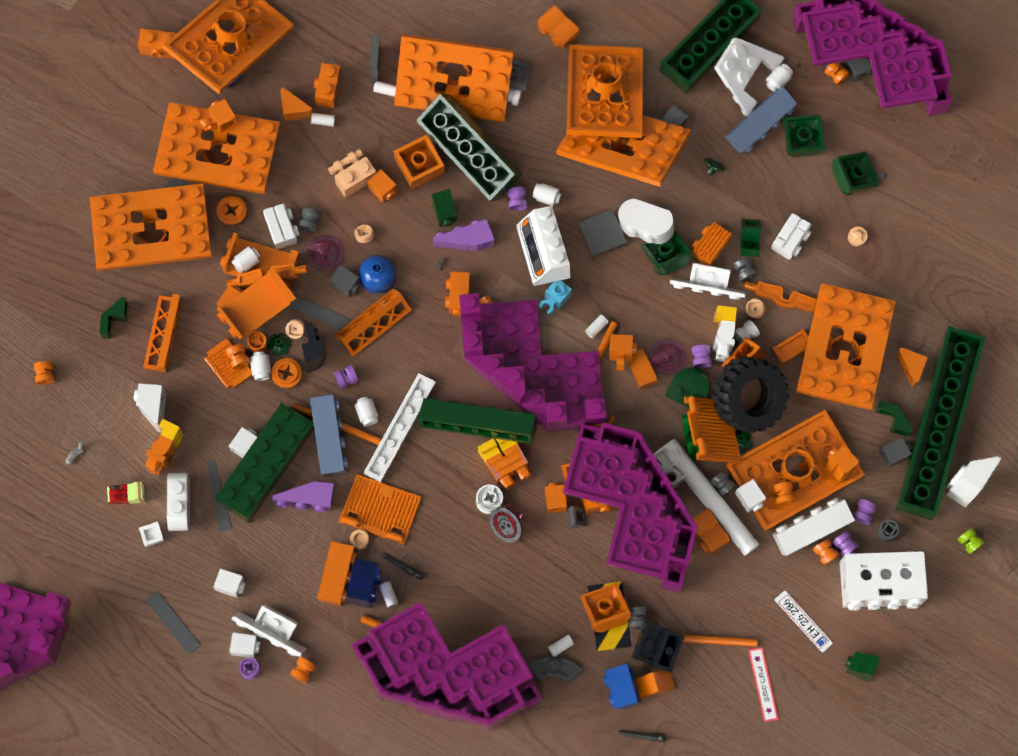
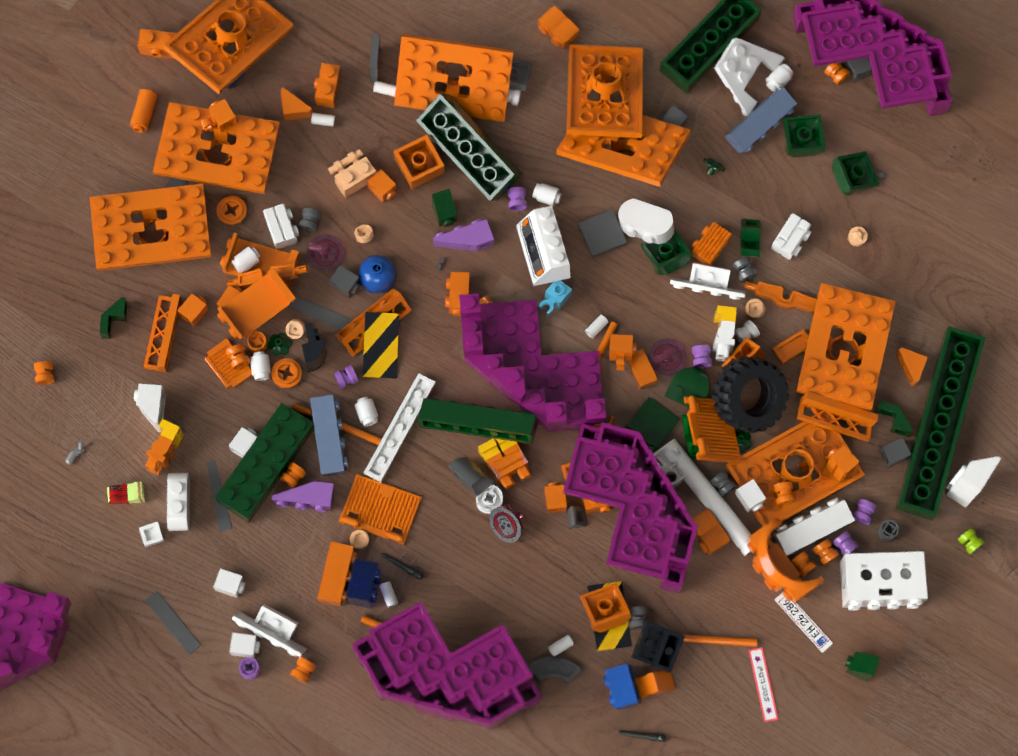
(143, 110): none -> orange brick
(193, 309): none -> orange brick
(293, 475): none -> orange wheel
(380, 345): none -> sticker
(470, 475): none -> dark grey brick
(653, 423): none -> dark green flag
(776, 566): none -> orange piece
(803, 564): none -> orange wheel
(837, 409): none -> orange fence

